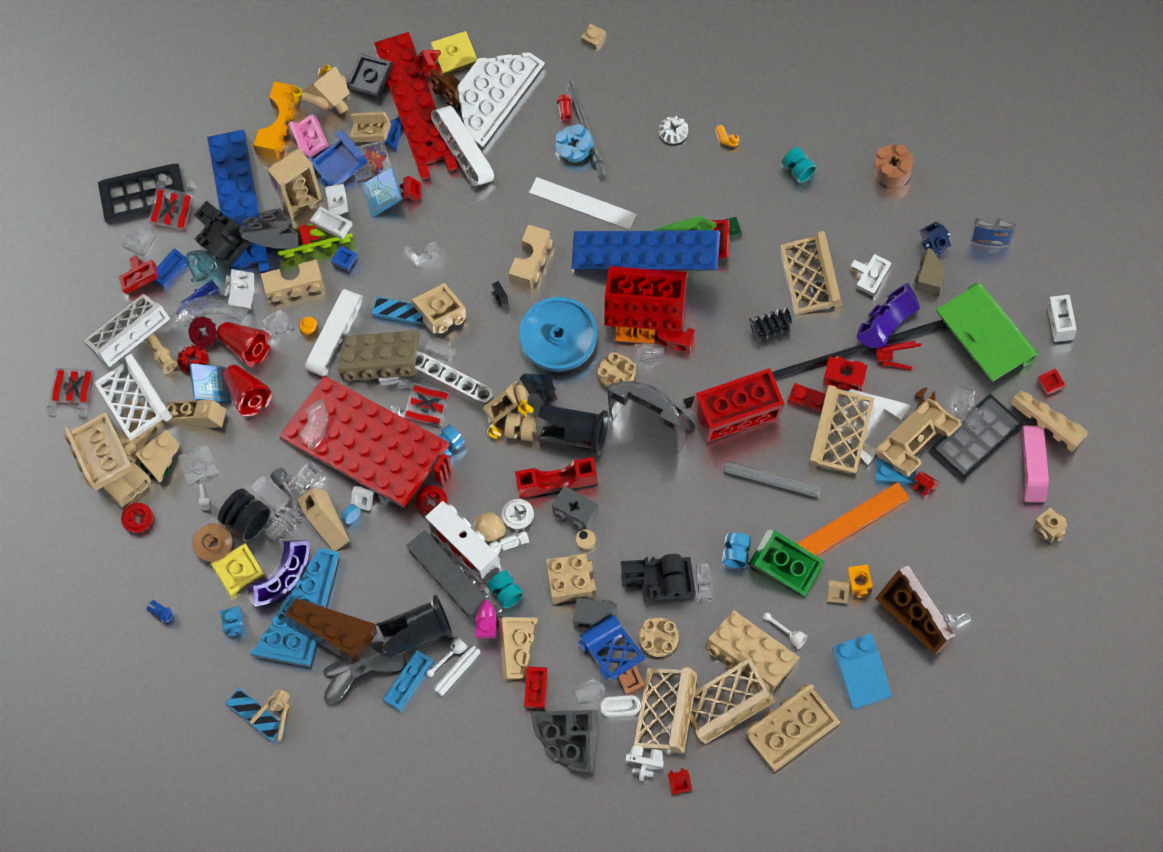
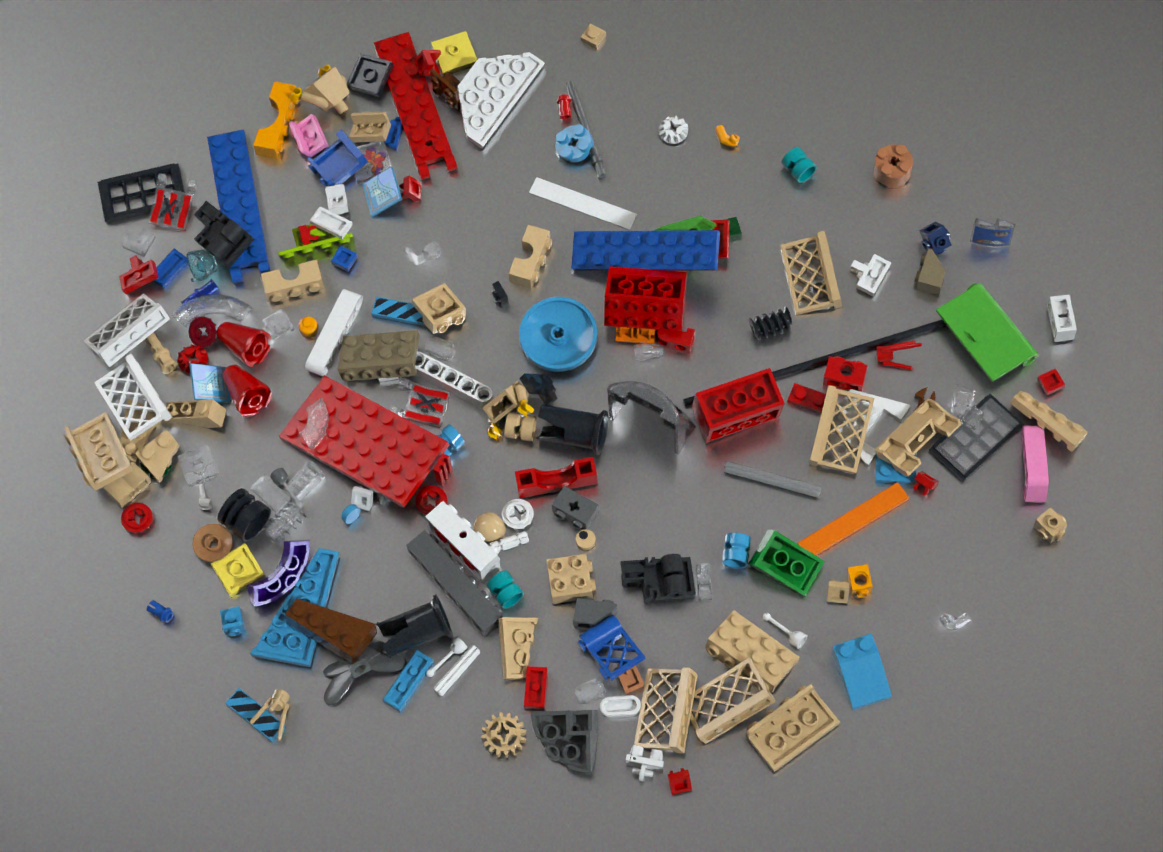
(71, 388): clear flag -> none
(240, 288): white brick -> none
(270, 230): dark grey brick -> none
(295, 184): tan brick -> none
(323, 516): tan slope -> none
(462, 145): white beam -> none
(485, 621): dark pink plate -> none
(511, 734): none -> tan gear
(616, 369): tan dish -> none
(658, 637): tan dish -> none
(887, 317): dark purple brick -> none
(915, 610): reddish brown wedge -> none

